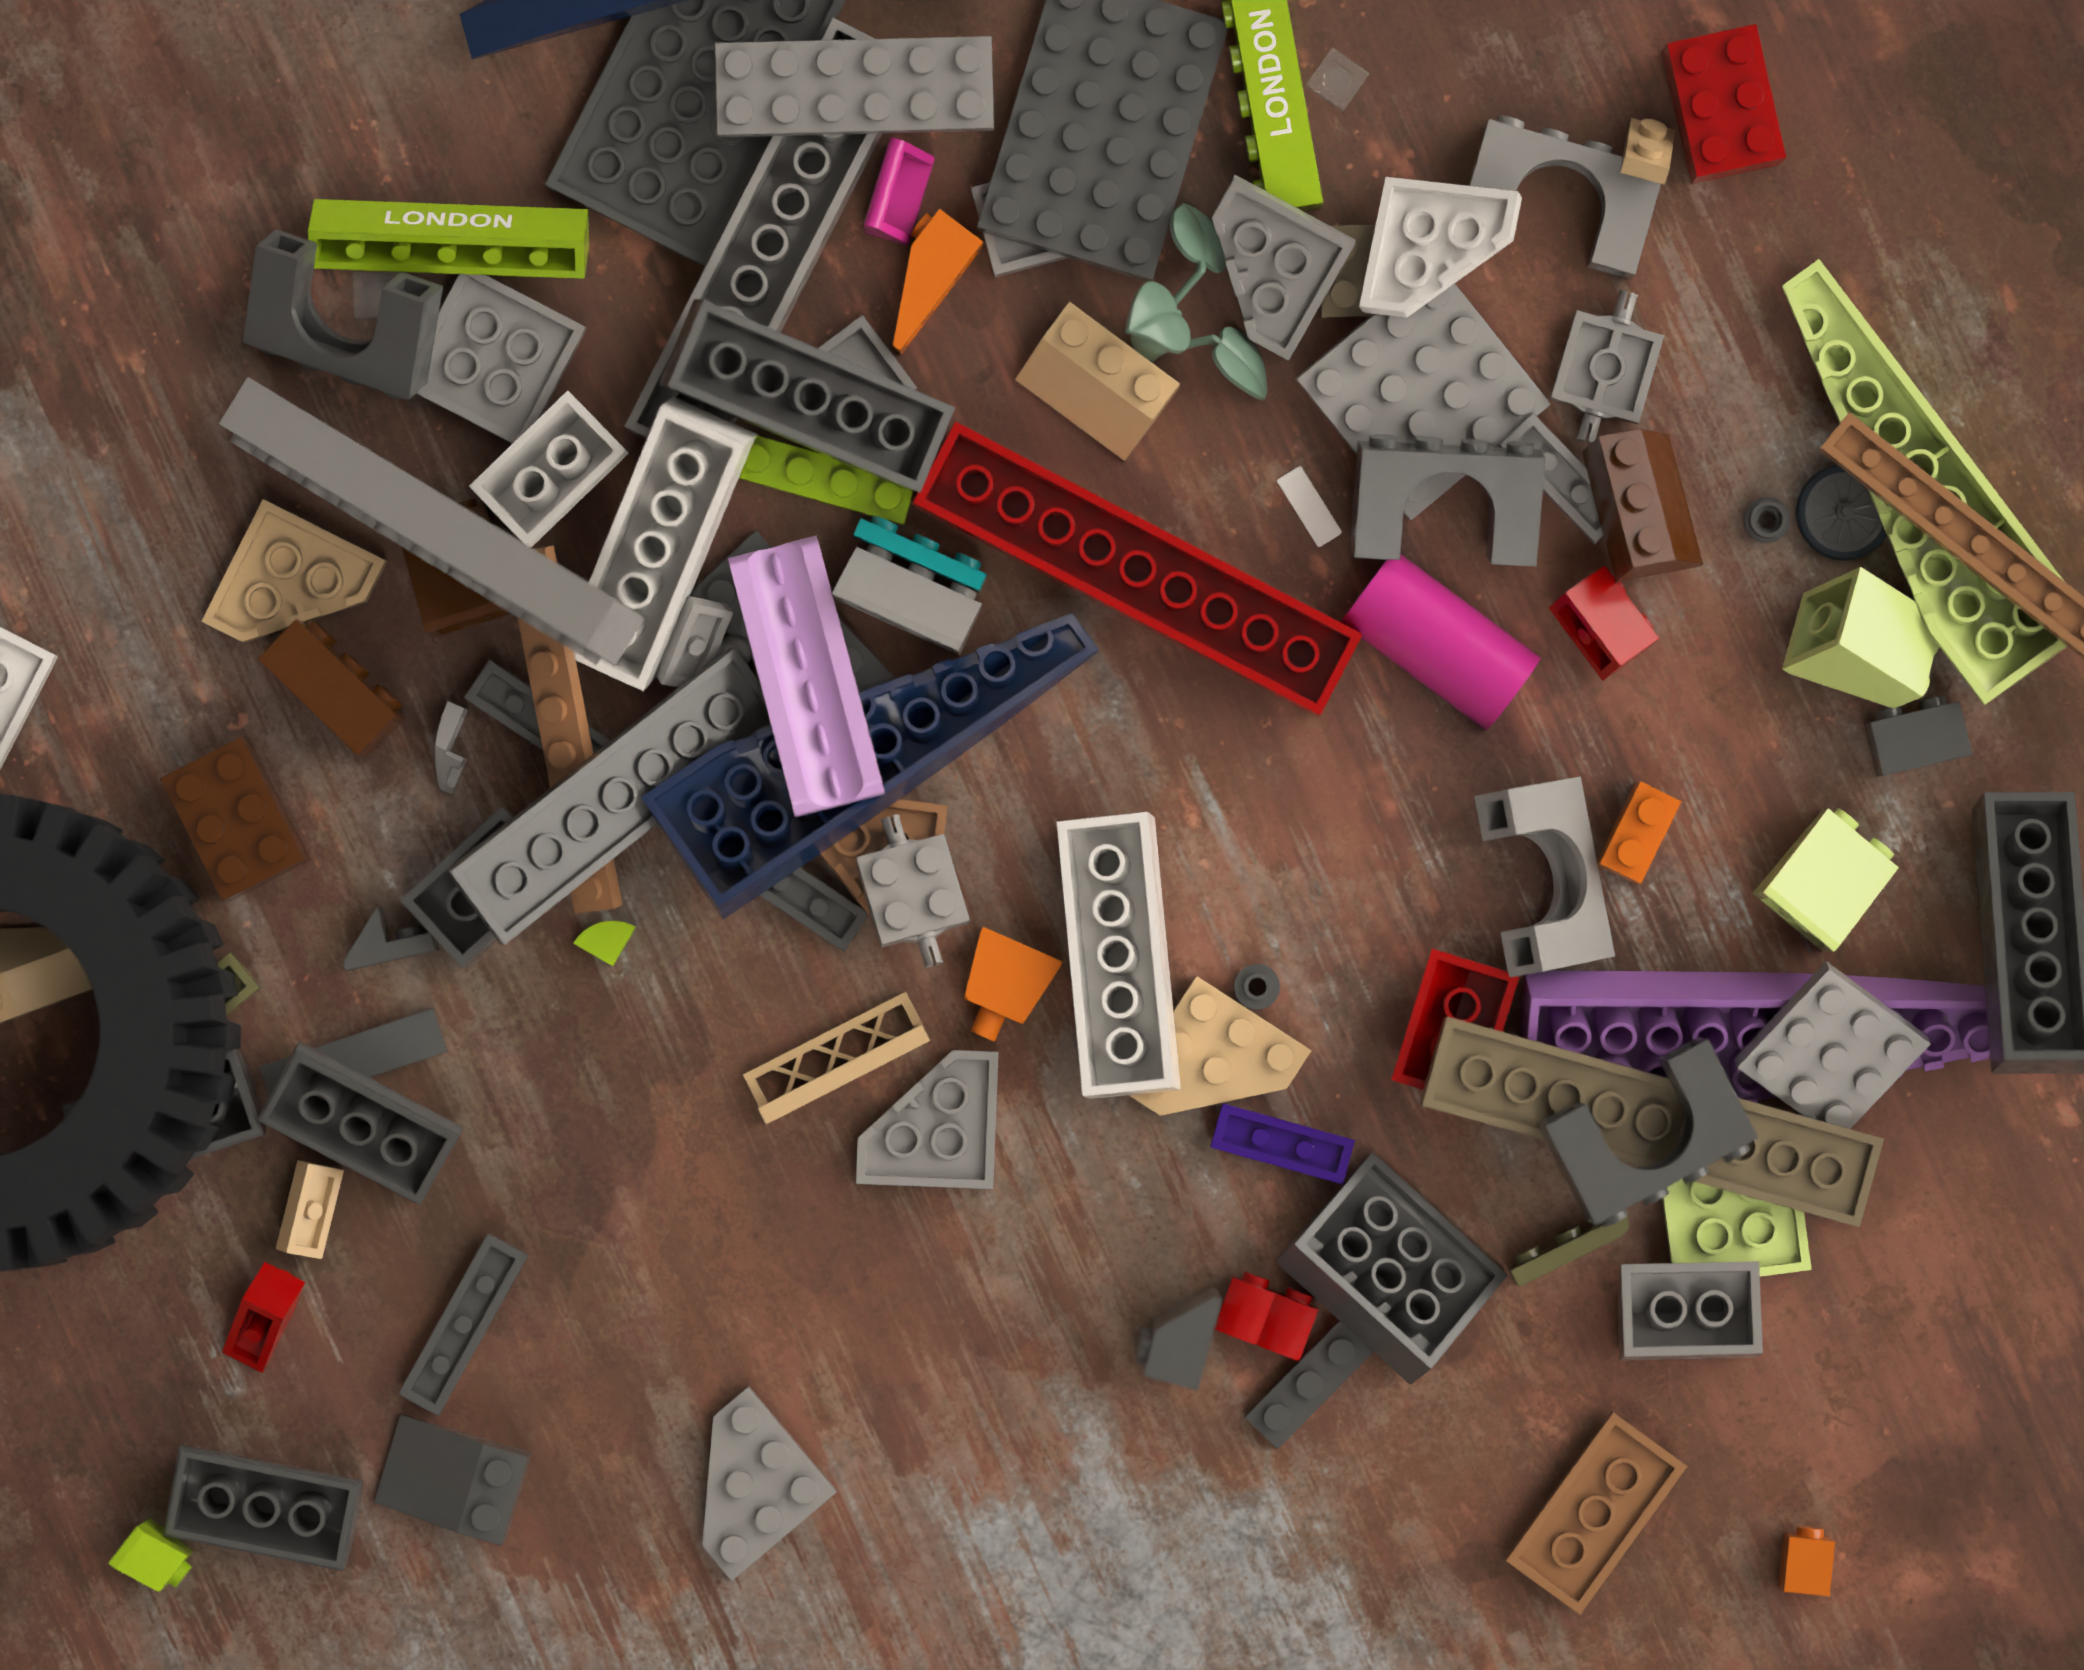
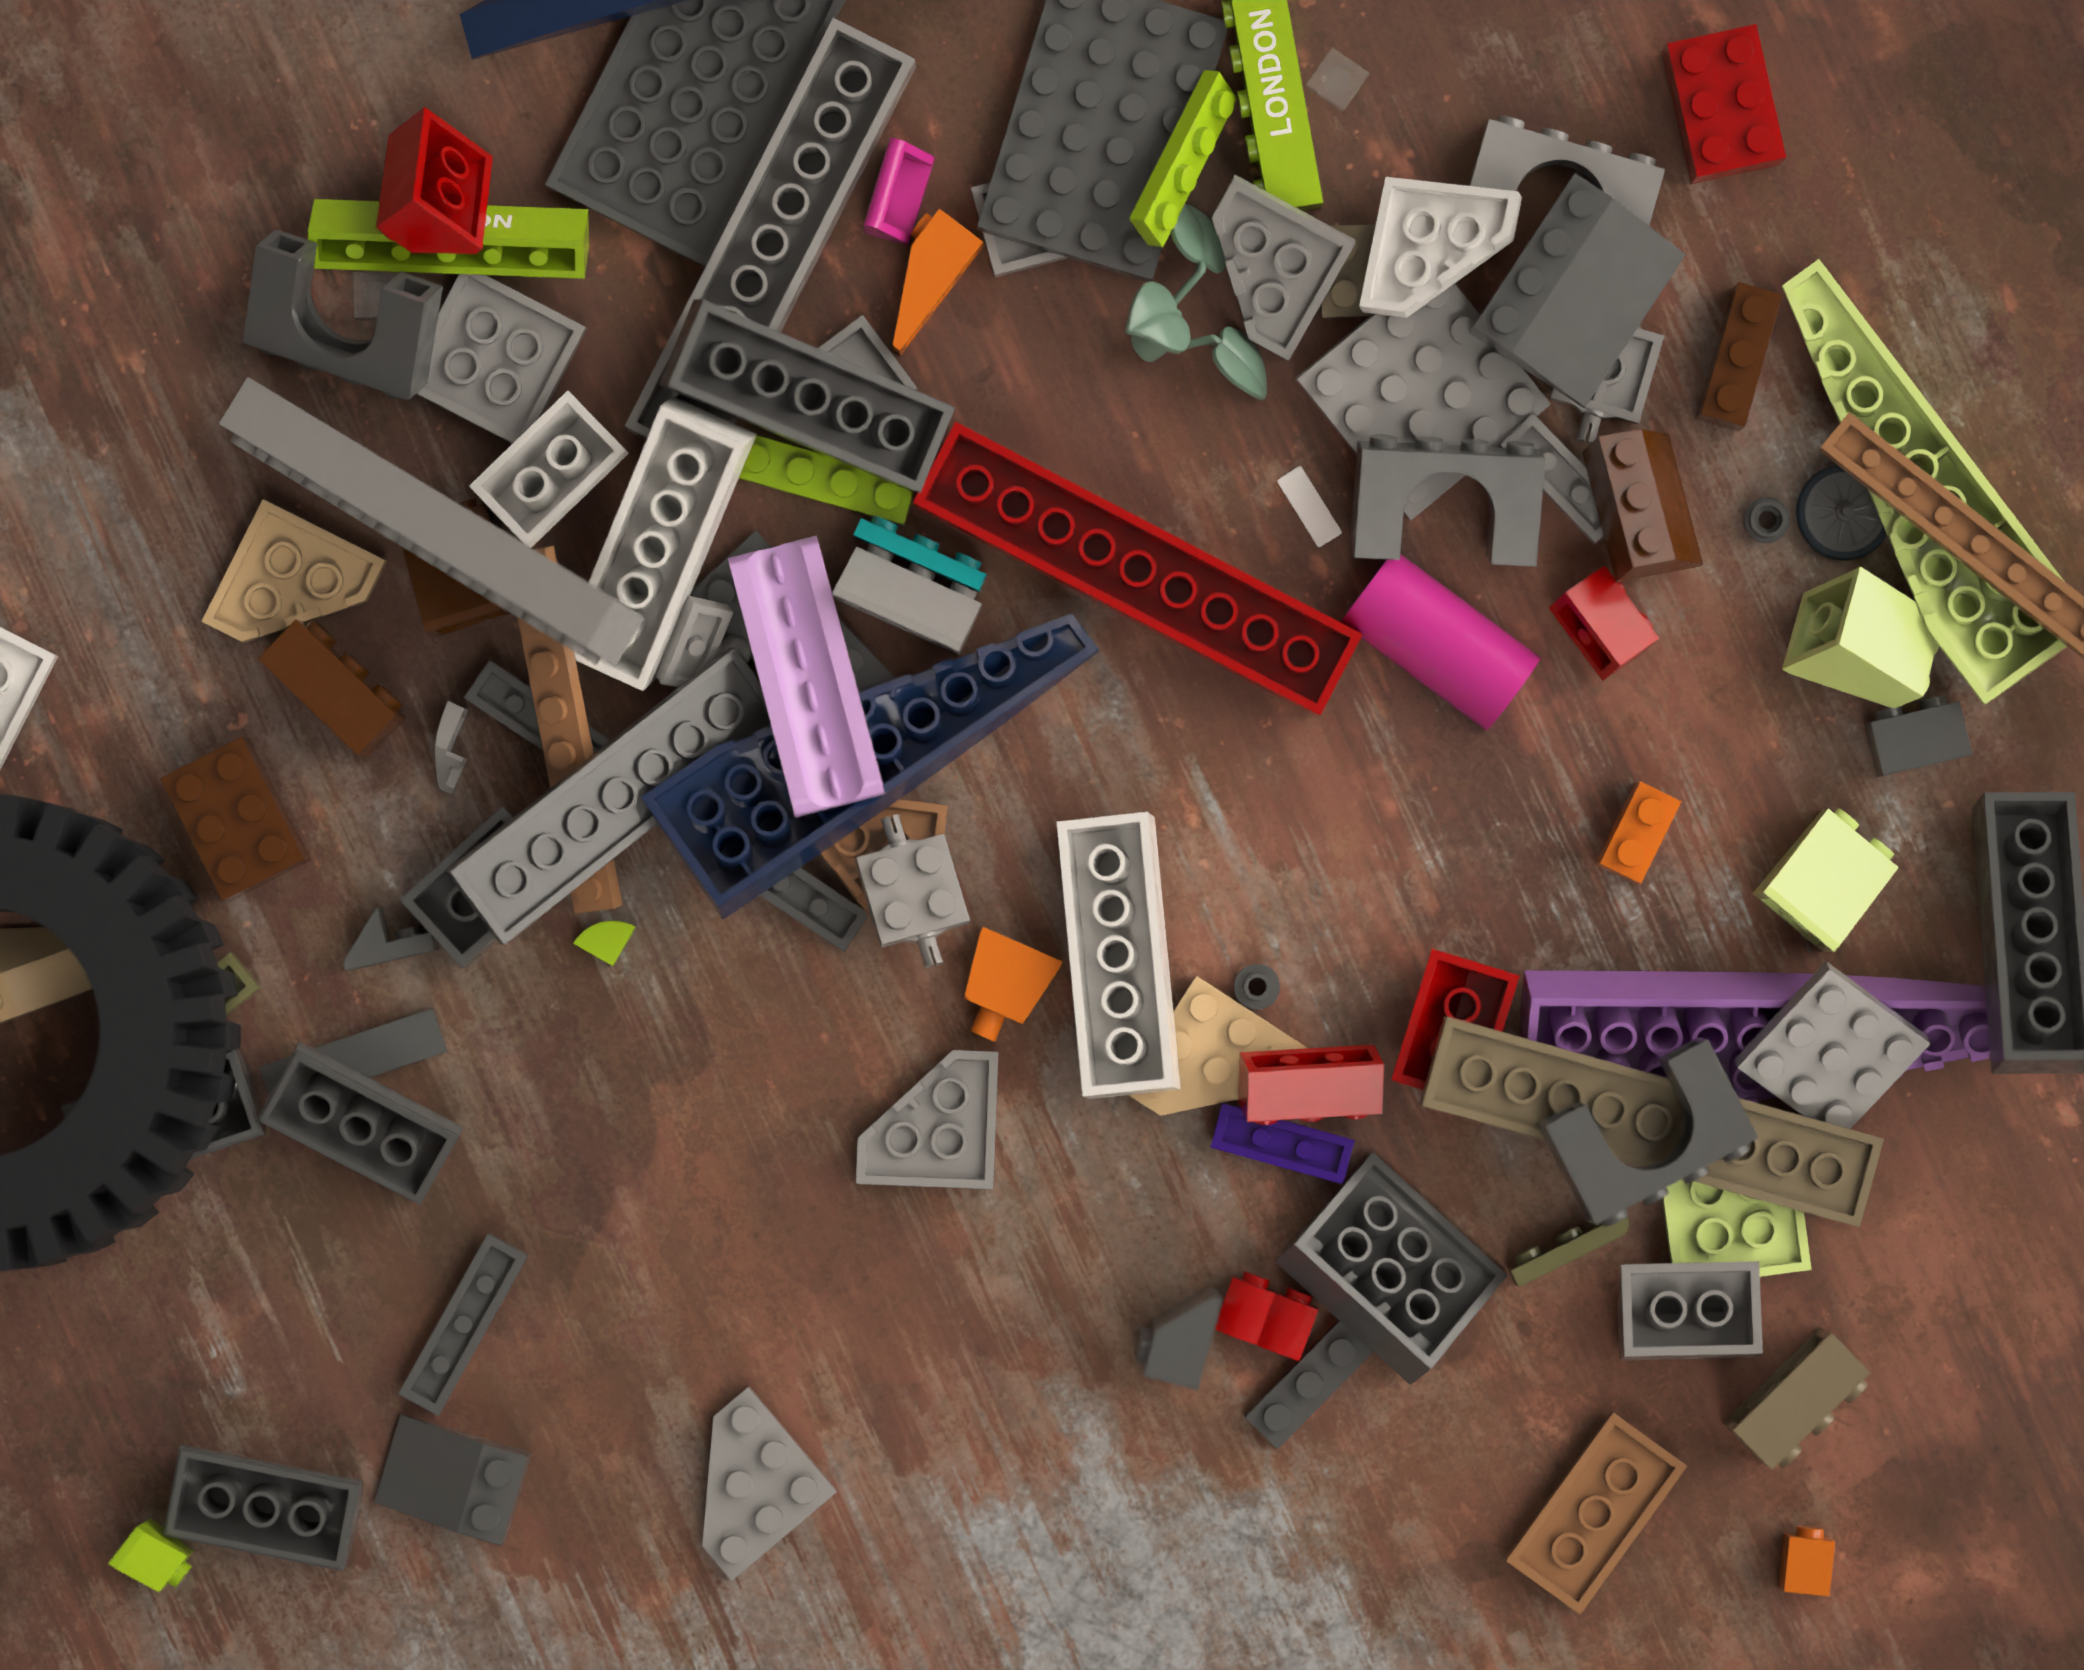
(263, 1316): red slope -> none
(309, 1209): tan plate -> none
(434, 188): none -> red slope
(843, 1074): tan fence -> none
(854, 86): light grey plate -> none
(1097, 381): tan slope -> none
(1183, 158): none -> lime plate
(1311, 1083): none -> brick
(1577, 921): light grey arch -> none
(1578, 291): none -> dark grey slope
(1648, 150): tan plate -> none
(1738, 356): none -> reddish brown brick
(1798, 1399): none -> dark tan brick

